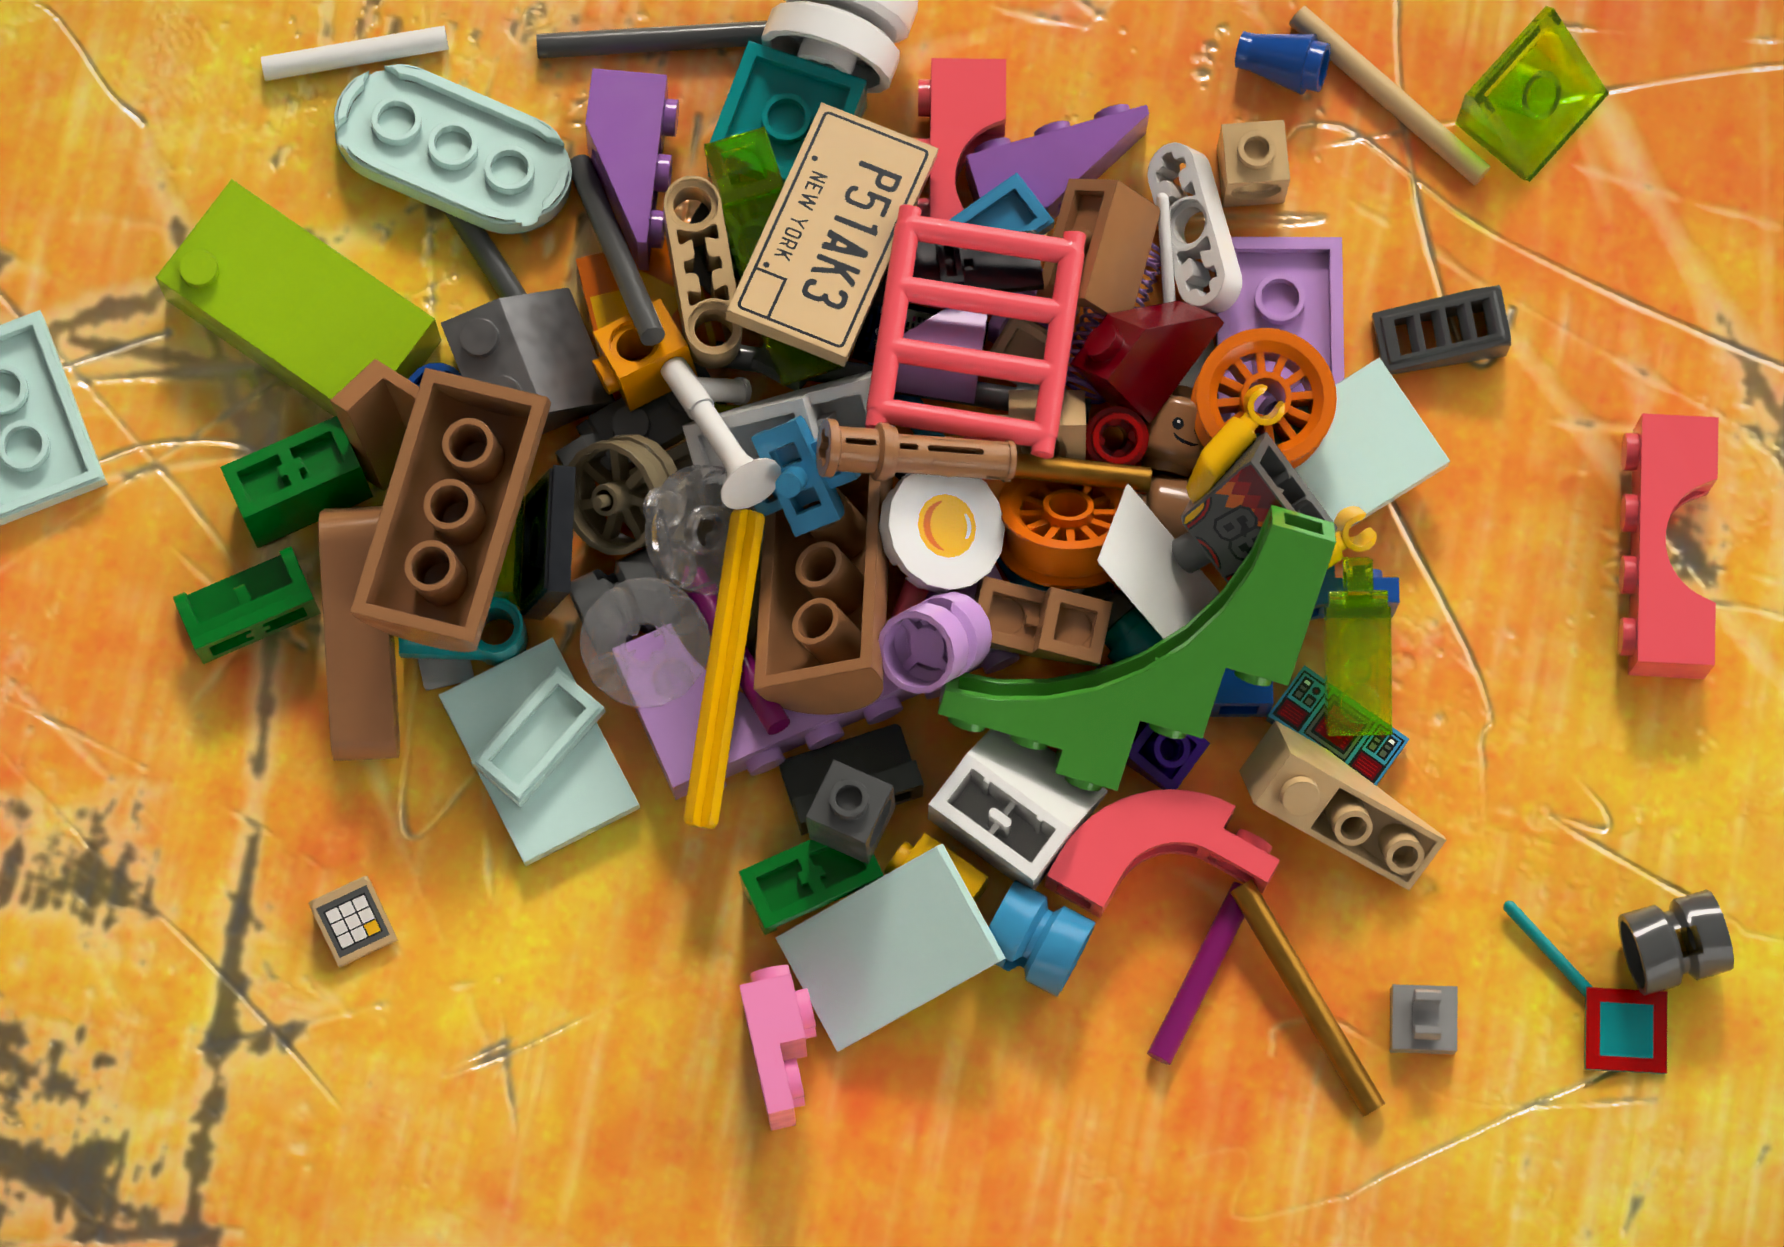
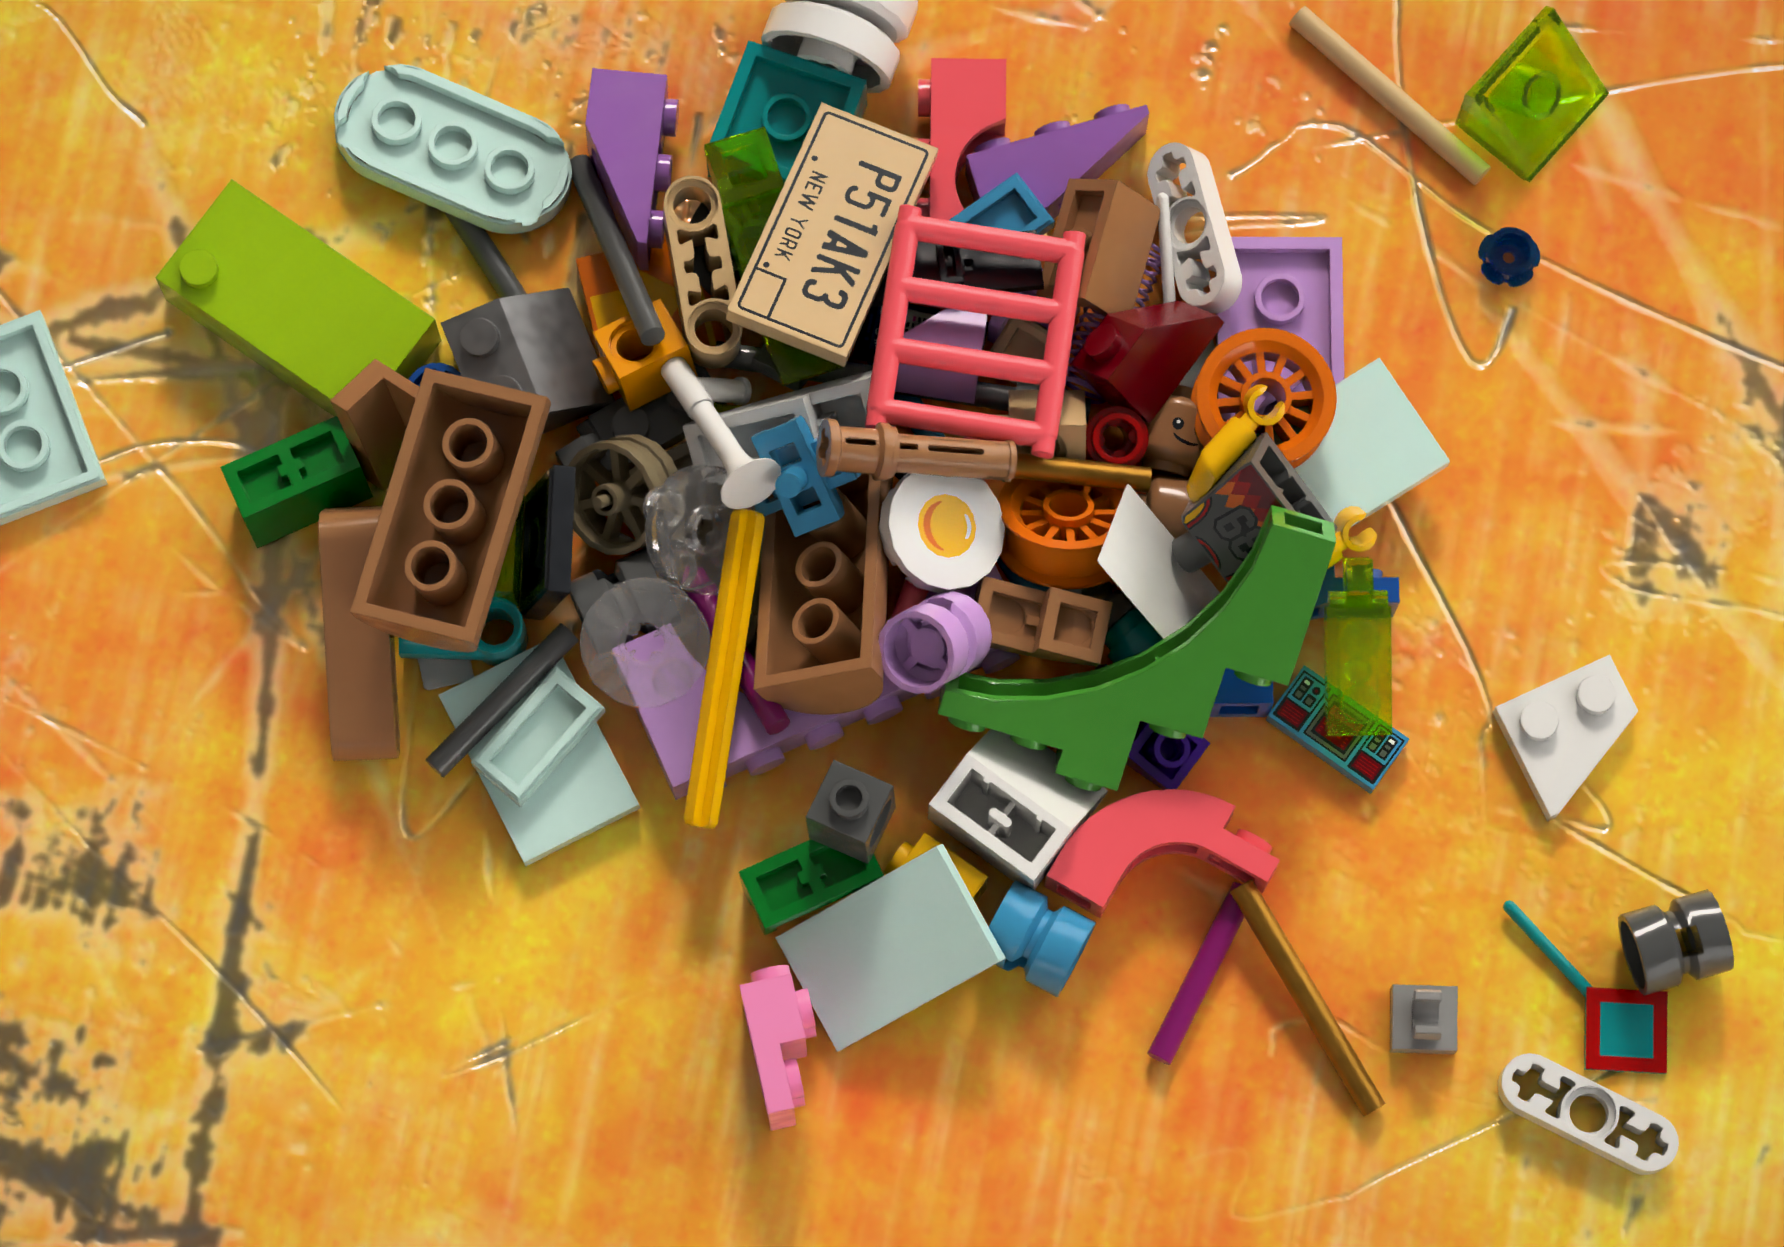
(247, 606): green hinge -> none
(353, 921): slope -> none
(354, 53): white bar -> none
(501, 700): none -> dark grey bar
(649, 39): dark grey bar -> none
(876, 753): pearl dark grey panel -> none
(1253, 163): tan brick -> none
(1286, 59): blue cone -> none
(1338, 806): tan slope -> none
(1461, 304): dark grey slope -> none
(1511, 241): none -> clear blue plate
(1566, 729): none -> white wing
(1625, 1149): none -> white beam
(1668, 623): coral arch -> none

